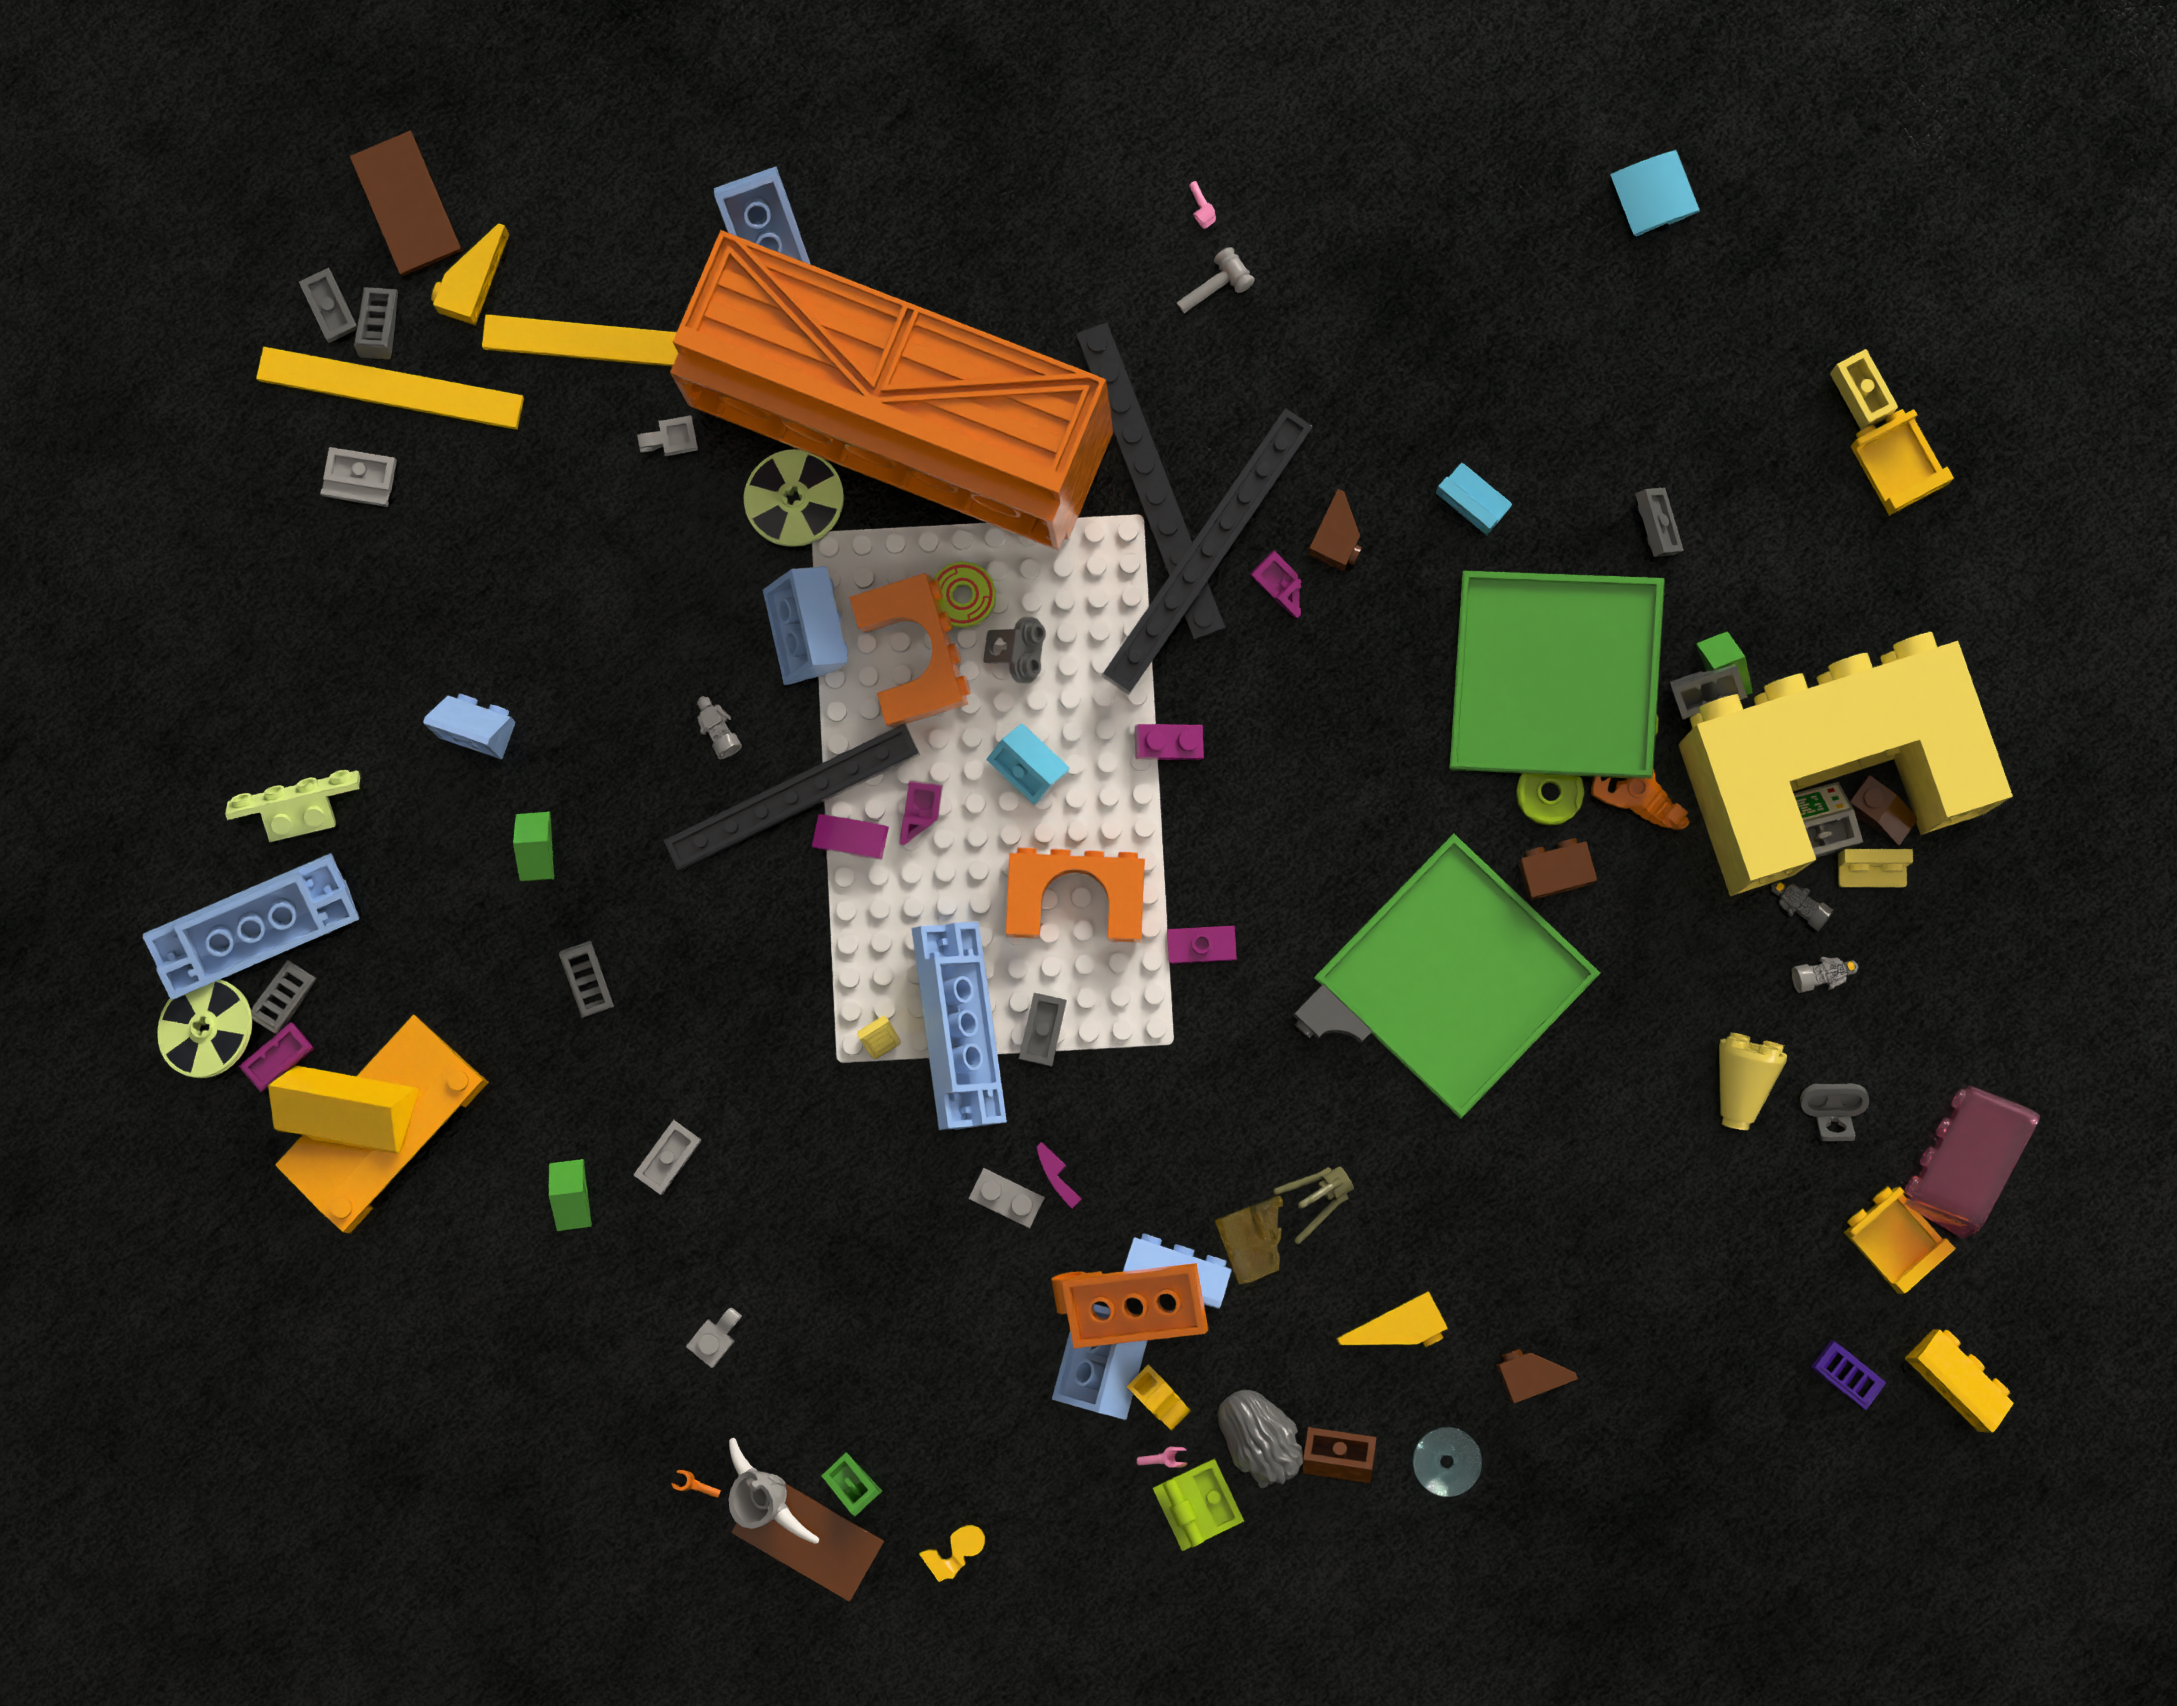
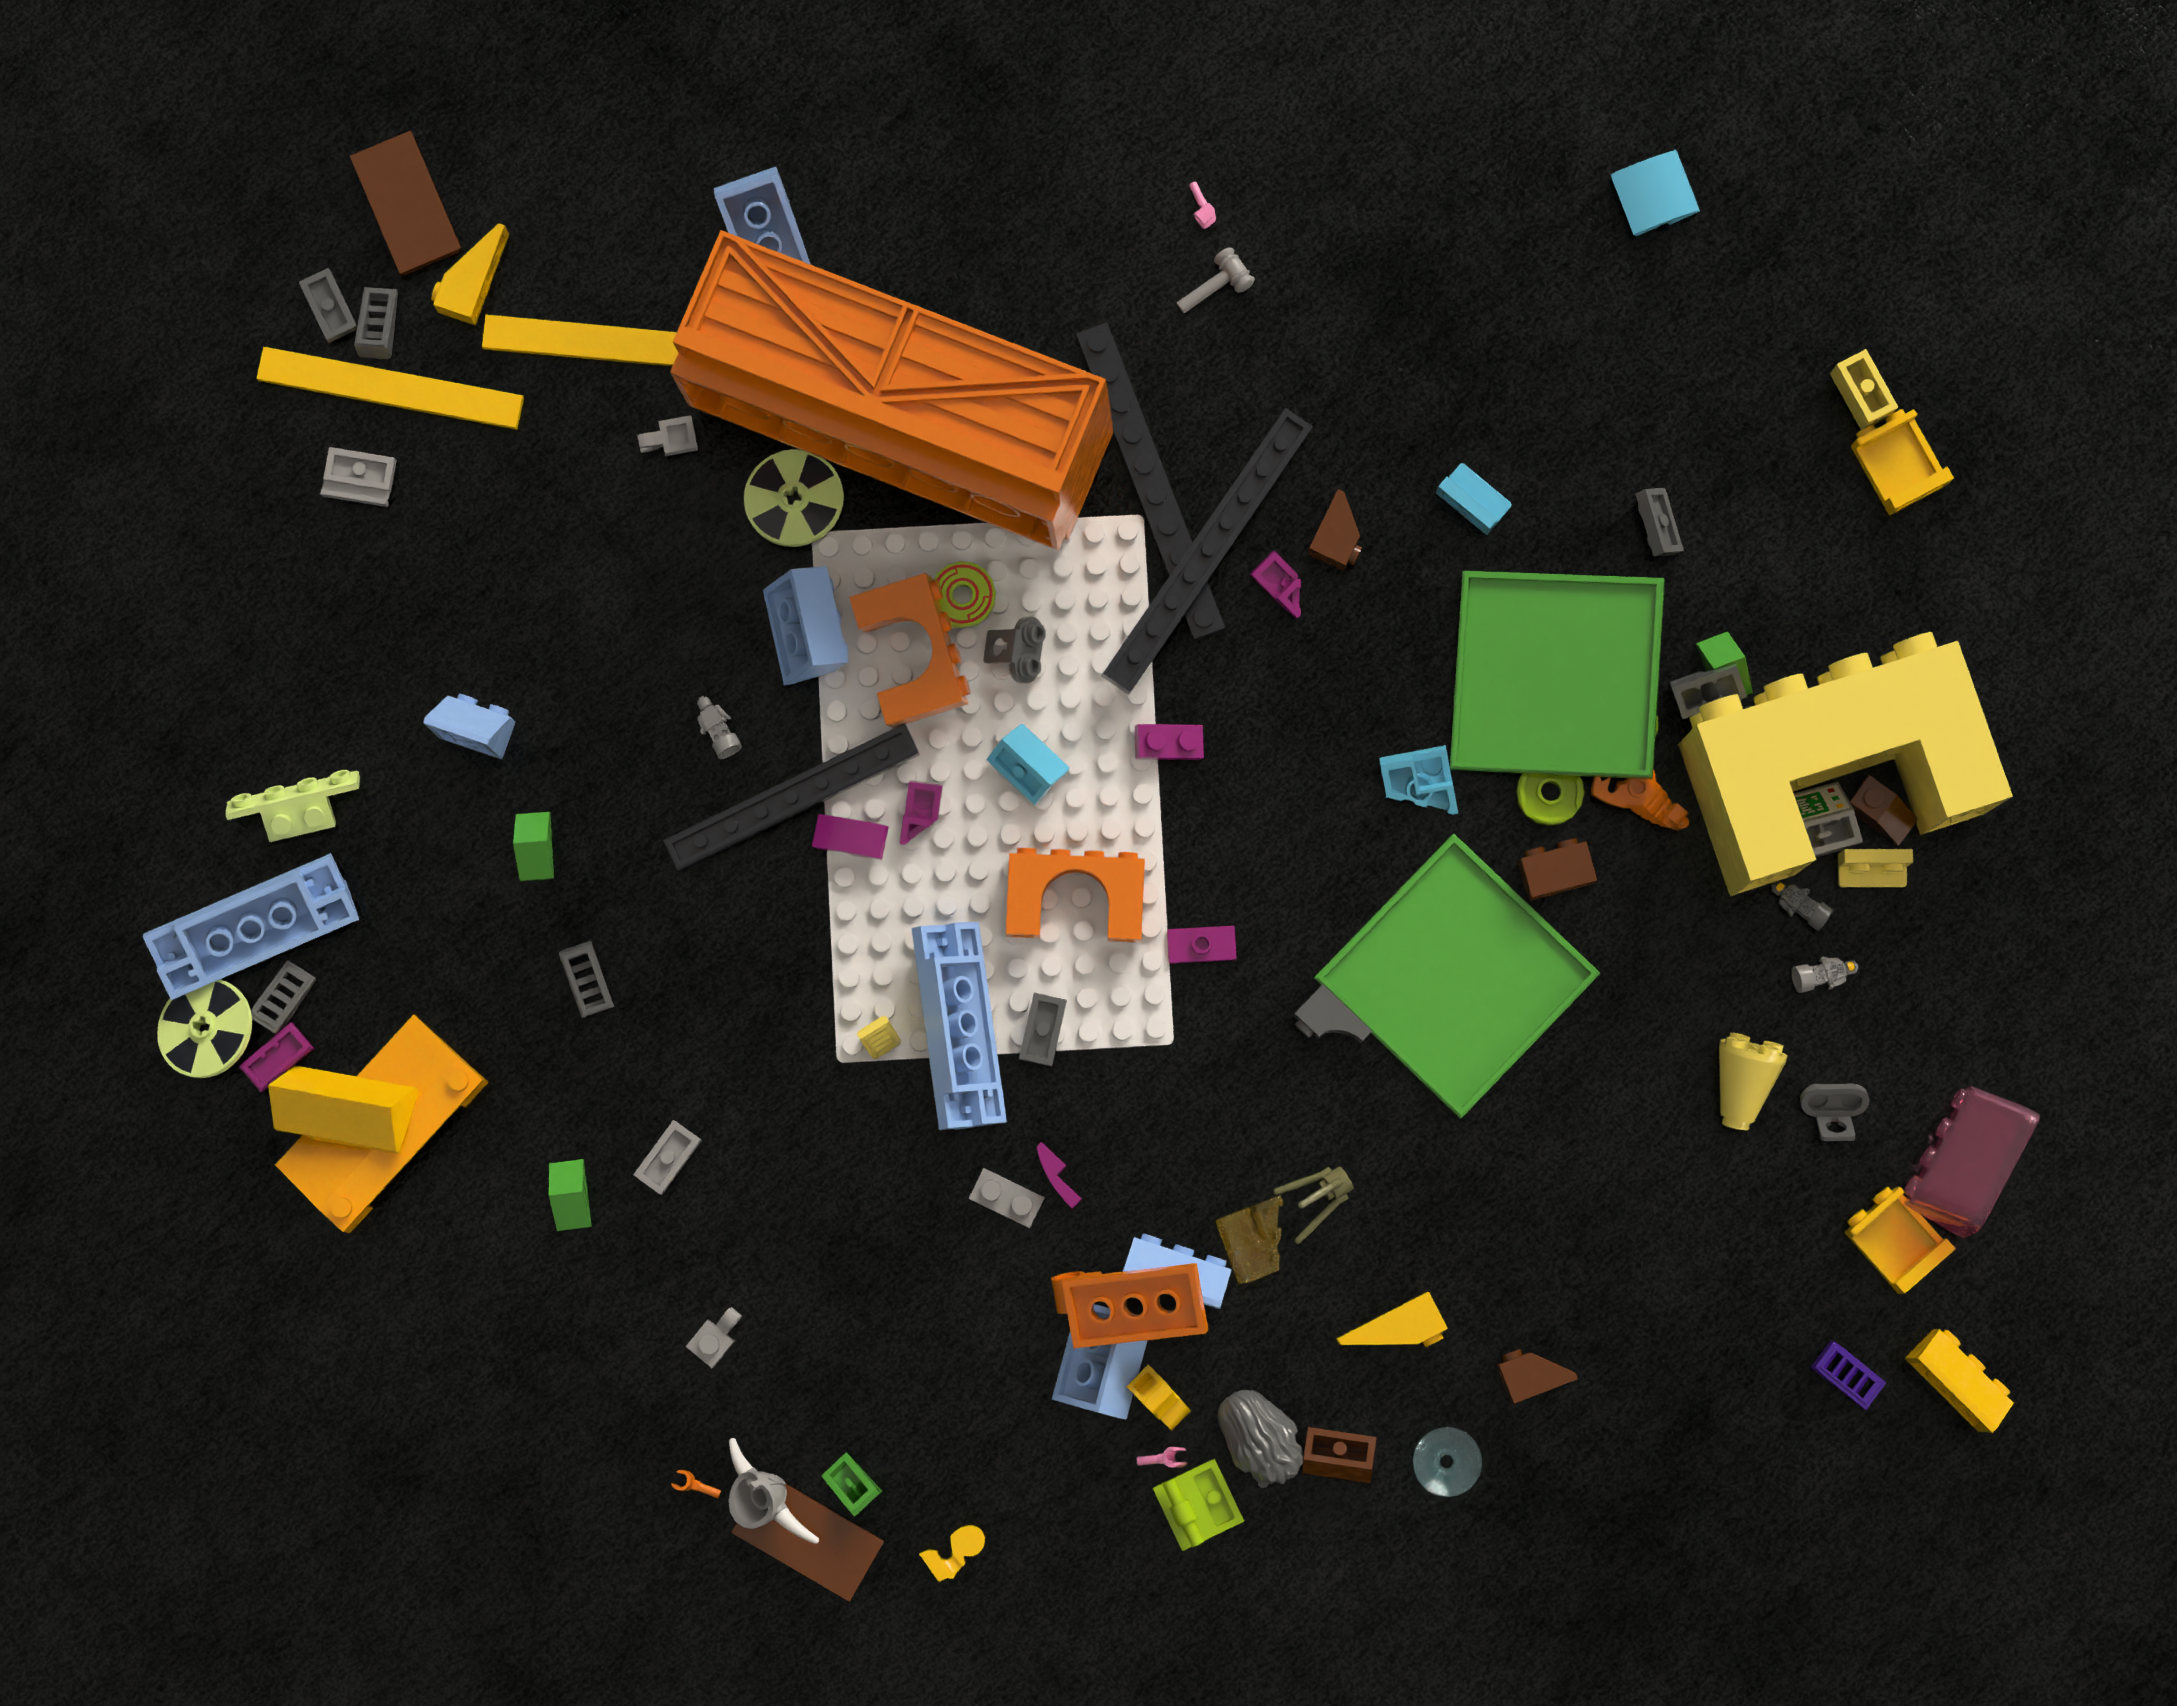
(1421, 778): none -> medium azure slope

